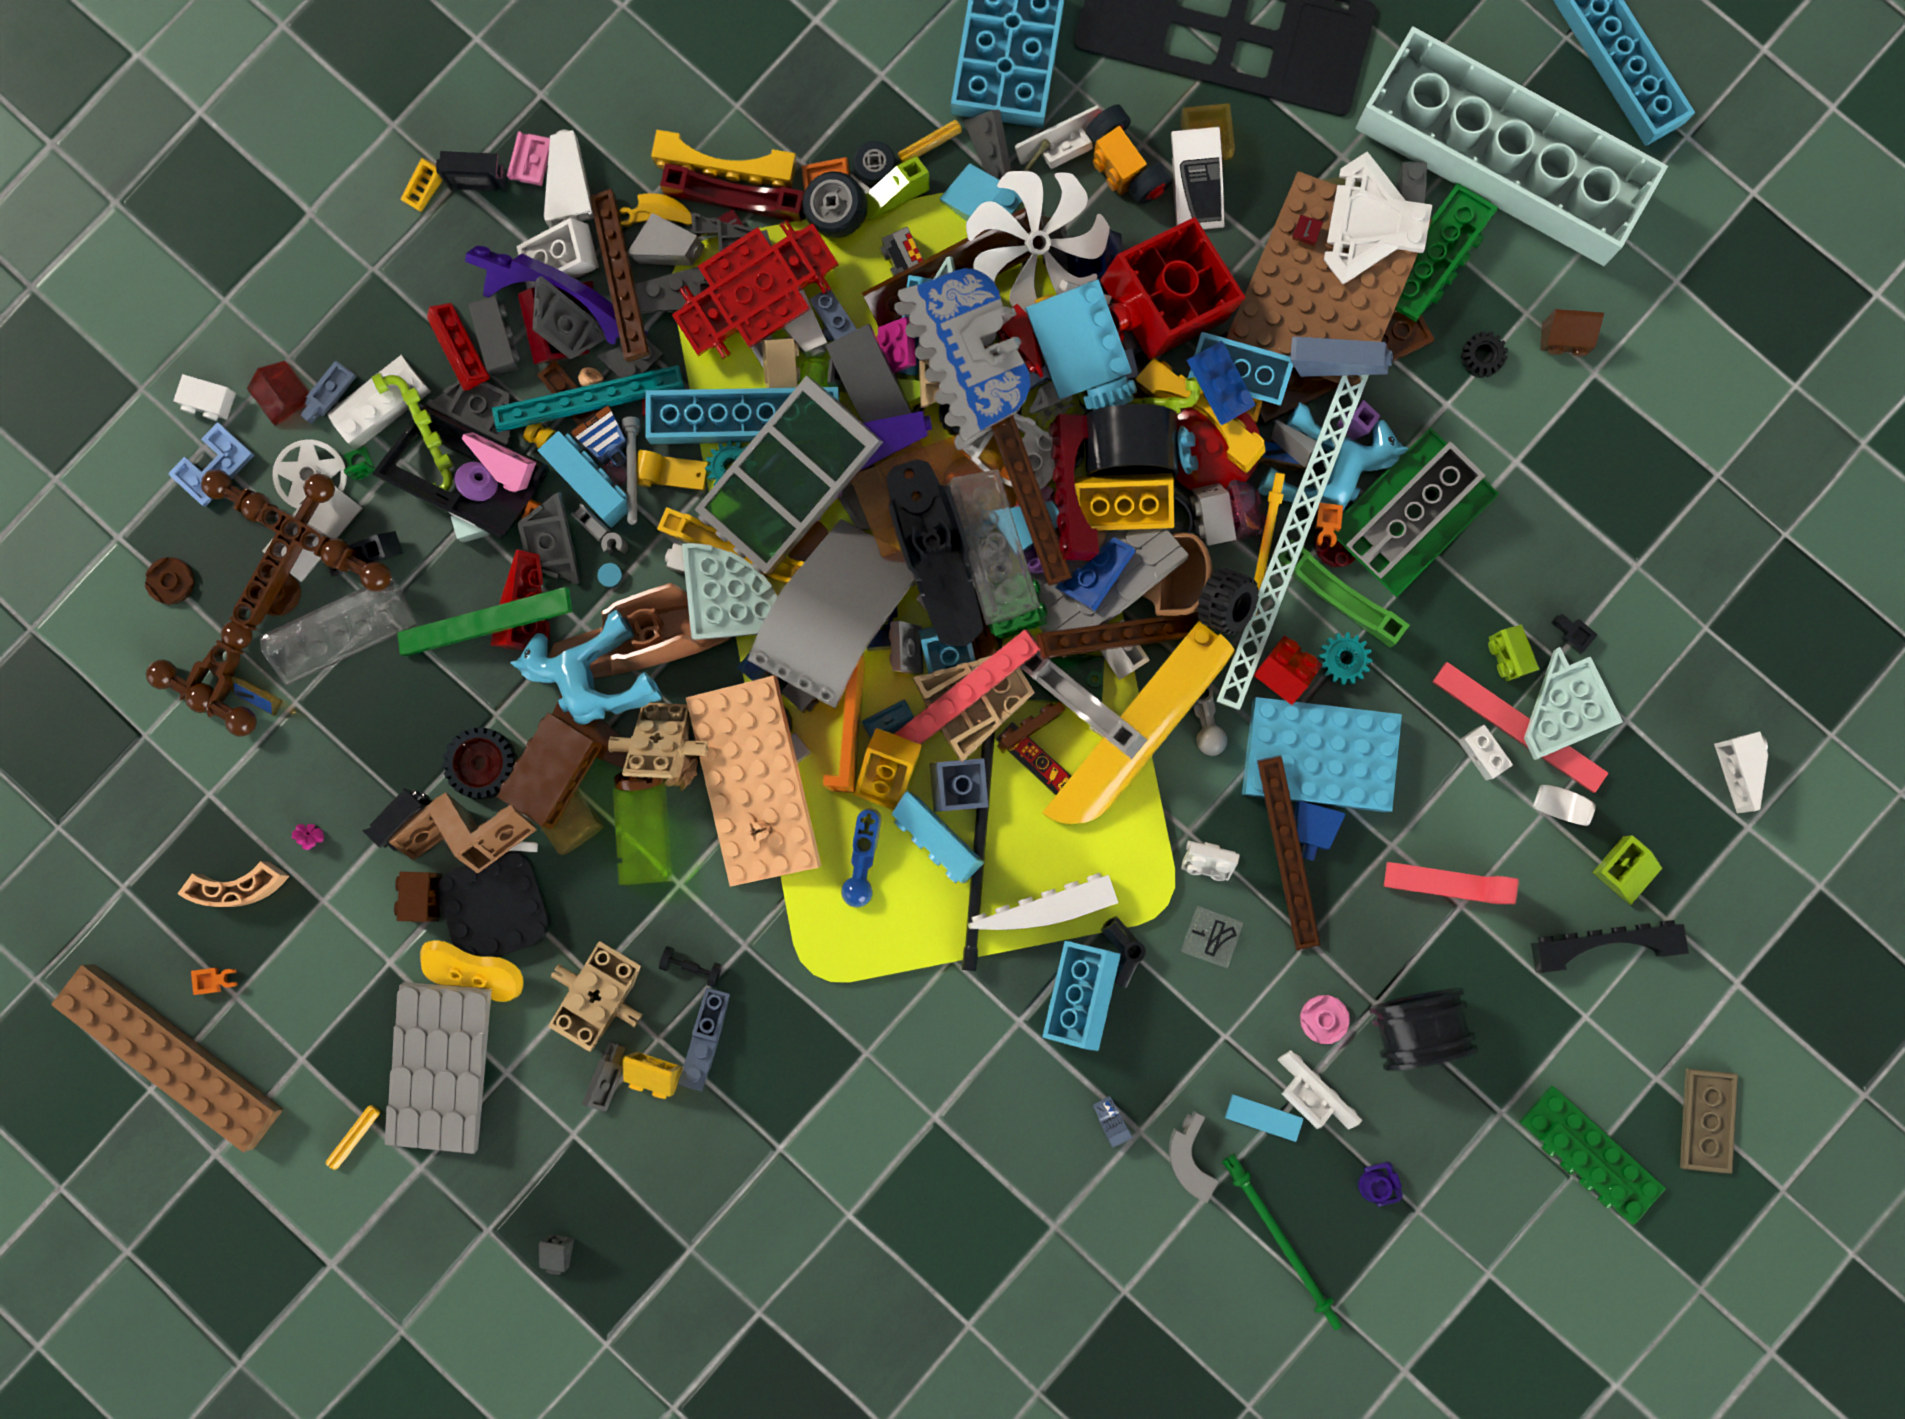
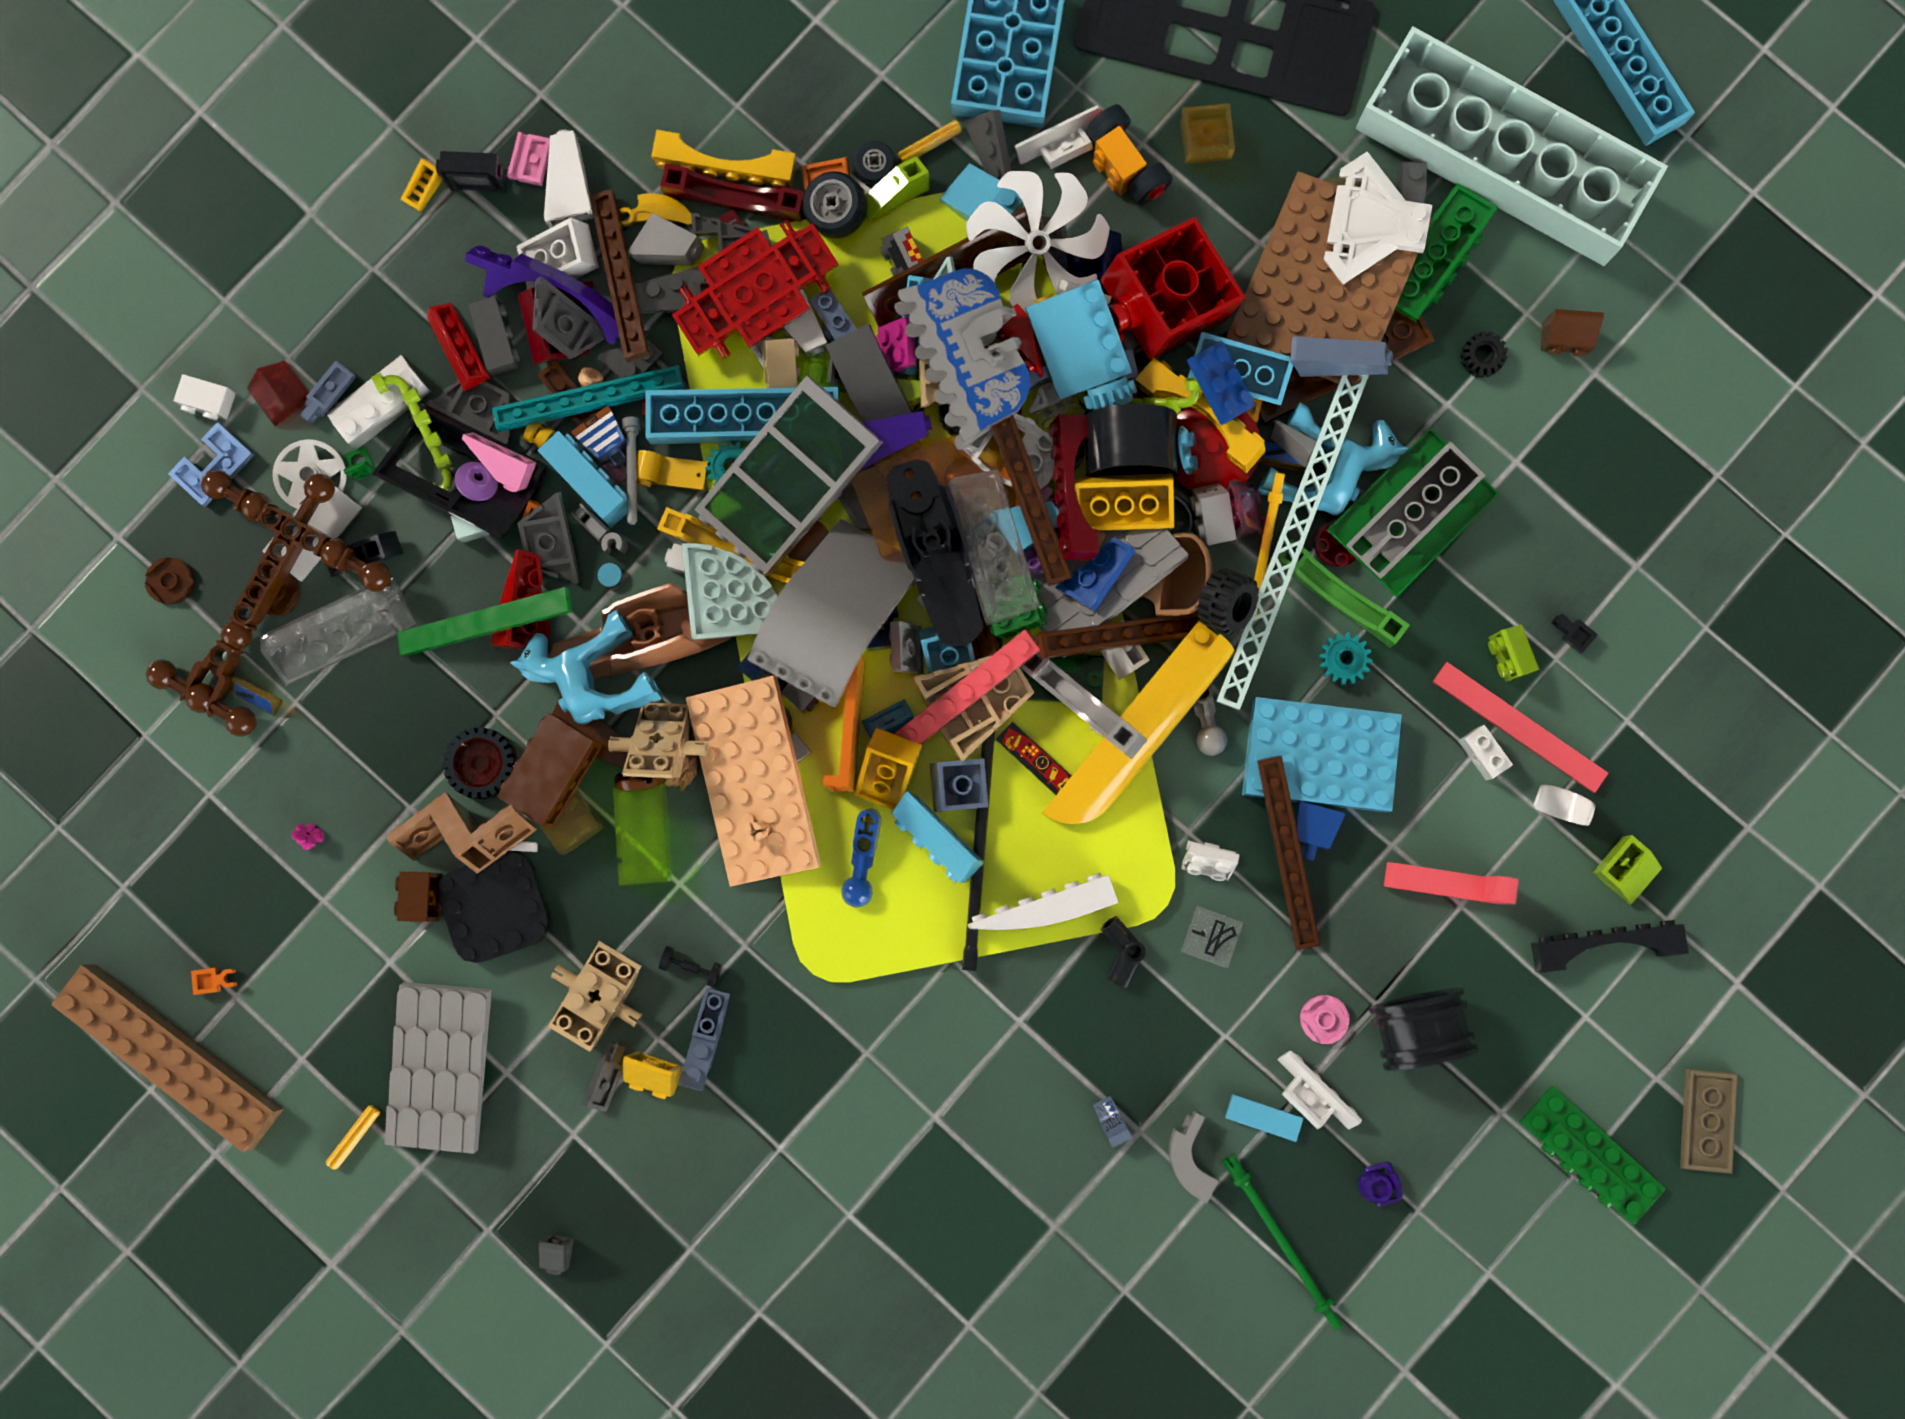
(245, 890): light nougat brick -> none
(395, 815): black window -> none
(451, 966): yellow plate -> none
(1030, 726): reddish brown plate -> none
(1044, 145): olive hinge -> none
(1081, 996): medium azure brick -> none
(1198, 176): slope -> none
(1288, 669): red piece -> none
(1307, 230): dark red tile -> none
(1329, 520): orange plate -> none
(1362, 421): medium lavender brick -> none
(1569, 706): light aqua wing -> none
(1744, 769): white slope -> none

